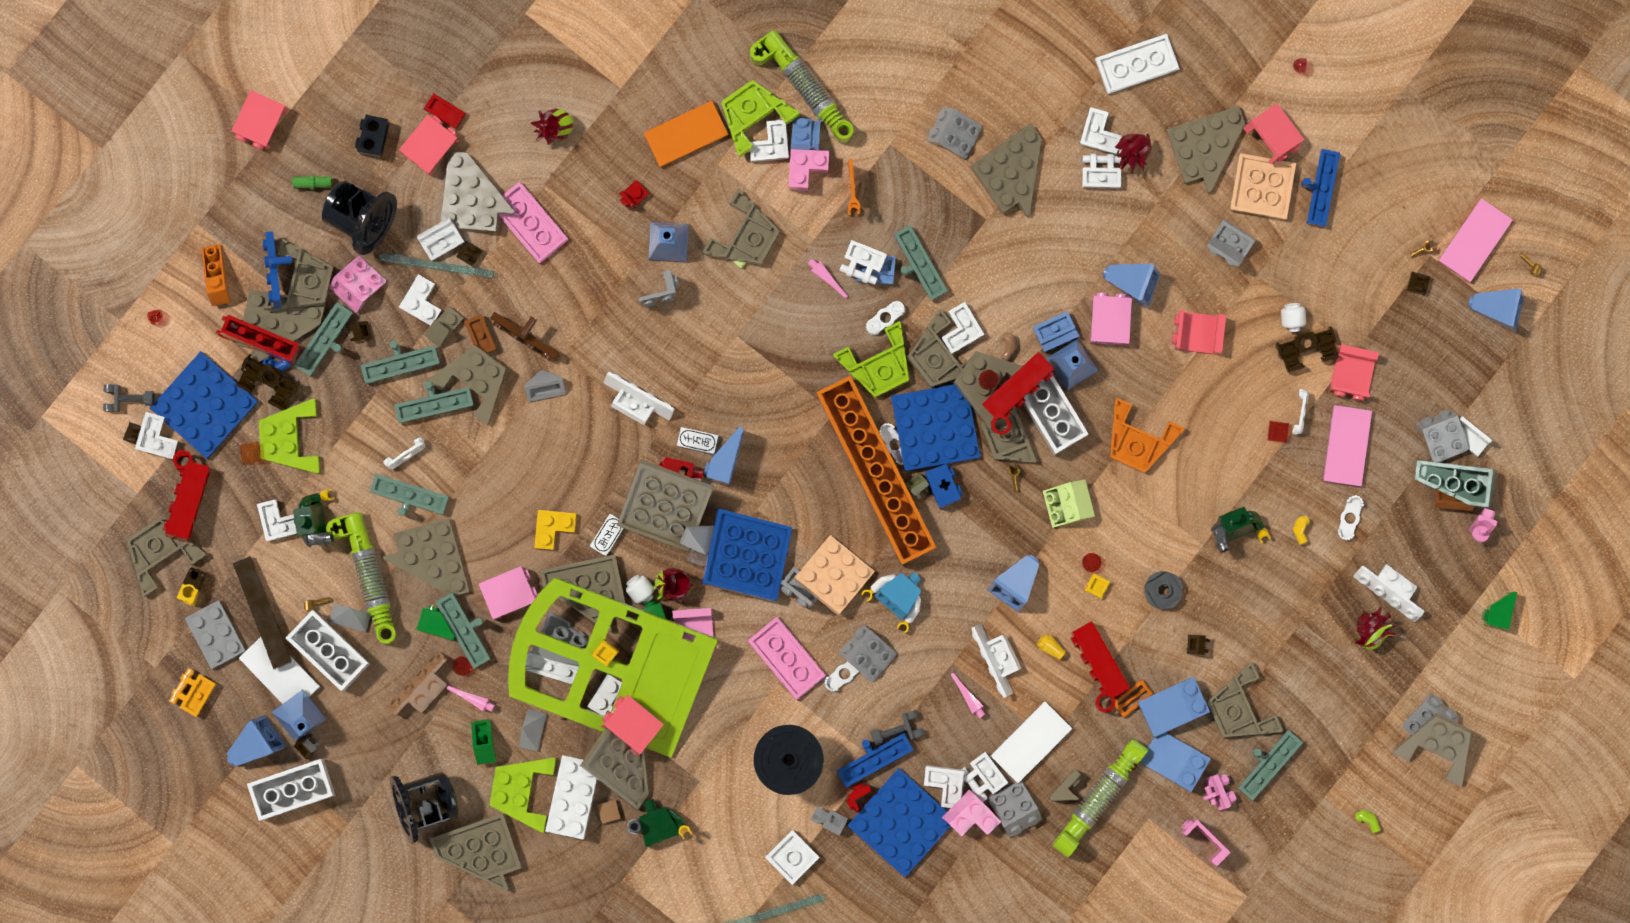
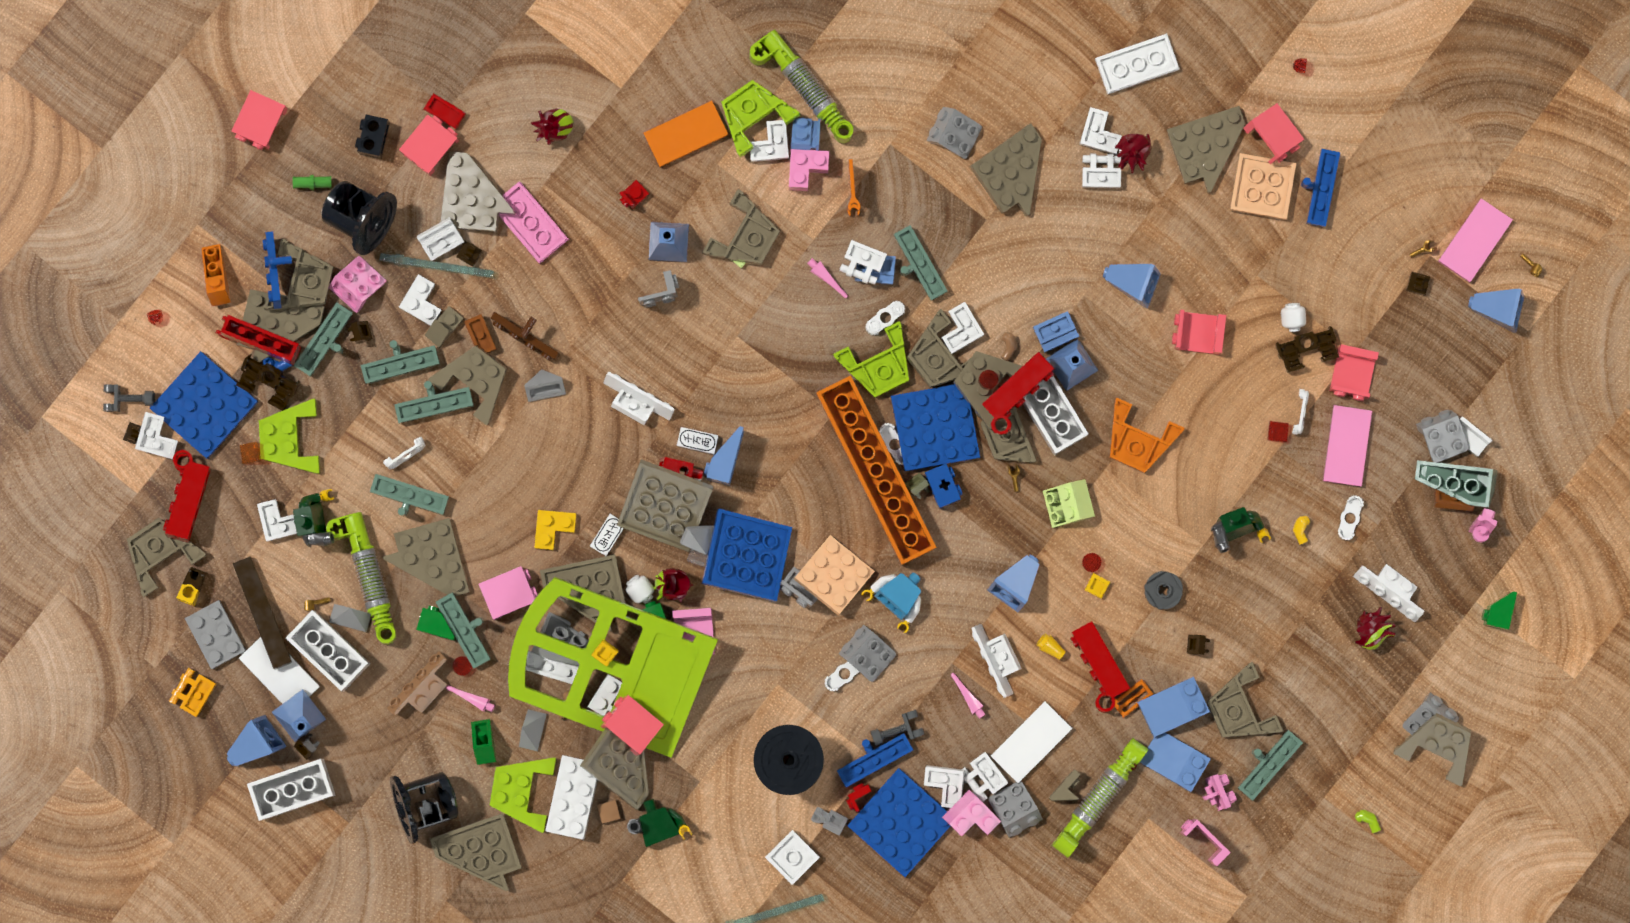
(786, 658): bright pink tile -> none
(1111, 319): bright pink panel -> none
(1230, 243): light grey bracket -> none

